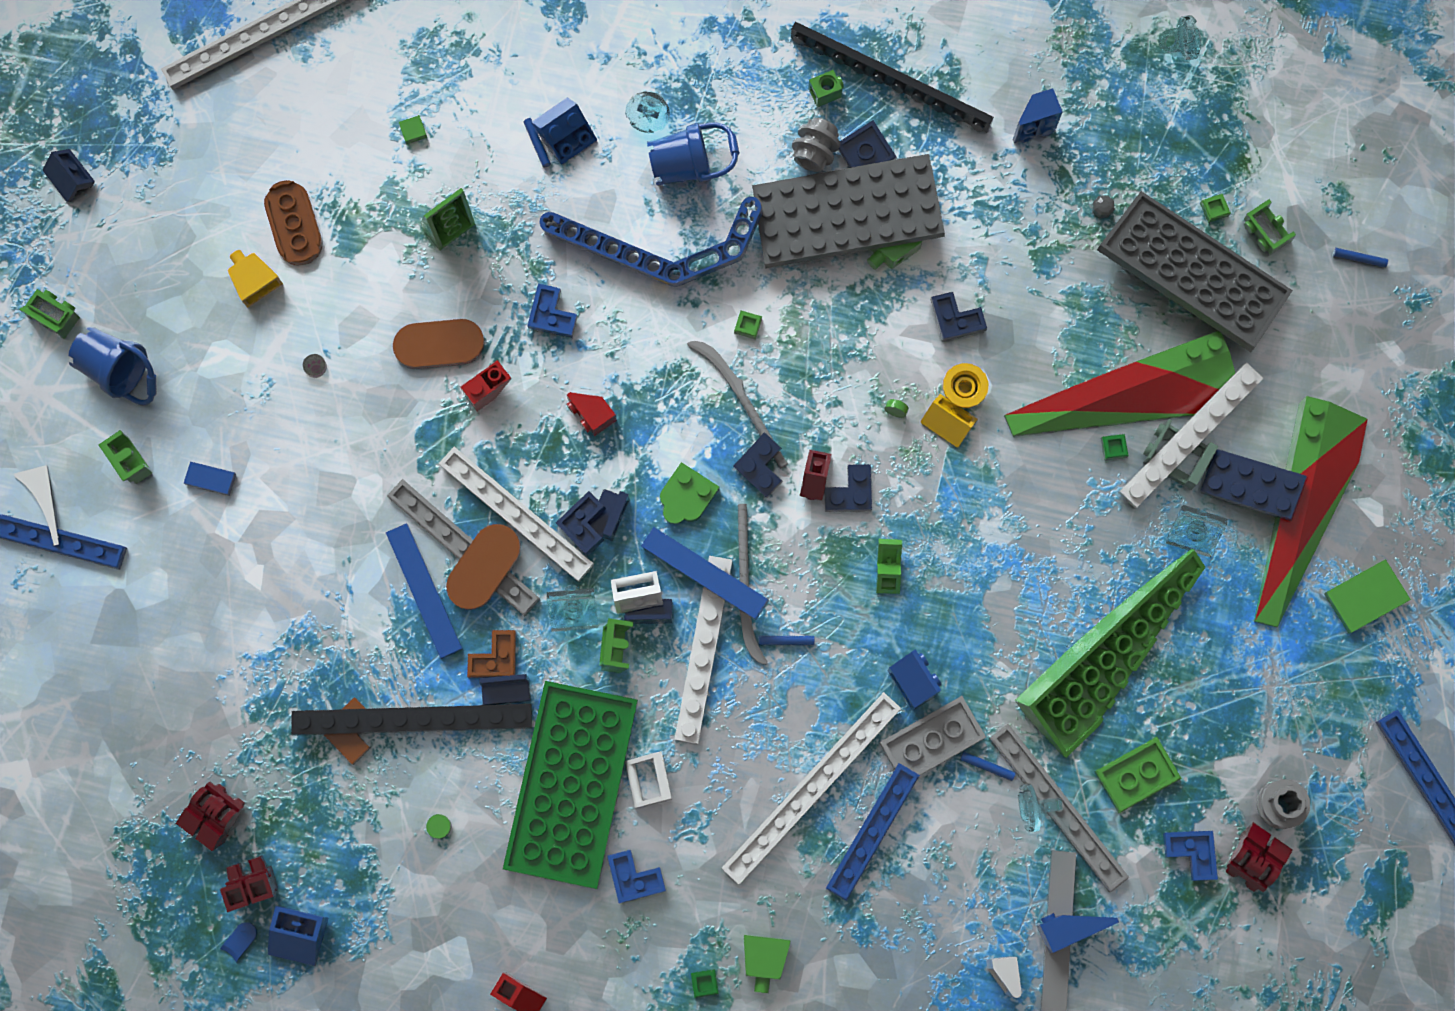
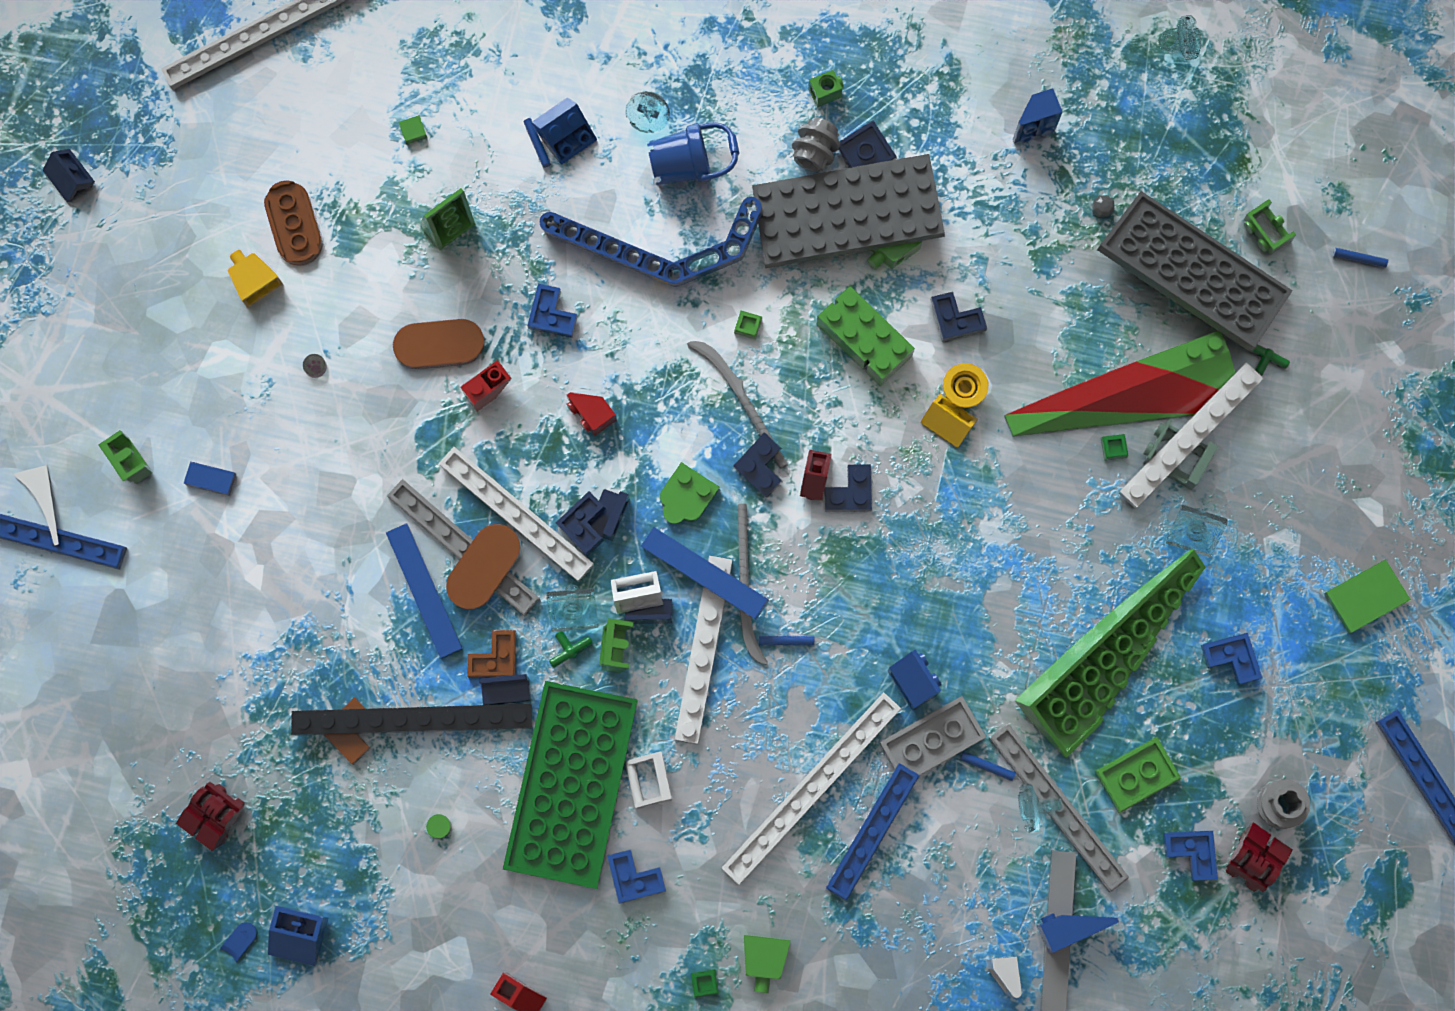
(51, 313): bright green window -> none
(113, 364): blue piece -> none
(248, 888): dark red hips -> none
(569, 650): none -> green piece
(865, 335): none -> bright green piece
(889, 566): bright green slope -> none
(895, 79): black plate -> none
(896, 408): bright green tile -> none
(1215, 208): bright green tile -> none
(1236, 651): none -> blue plate
(1254, 484): dark blue piece -> none
(1266, 356): none -> green piece
(1326, 450): wedge -> none

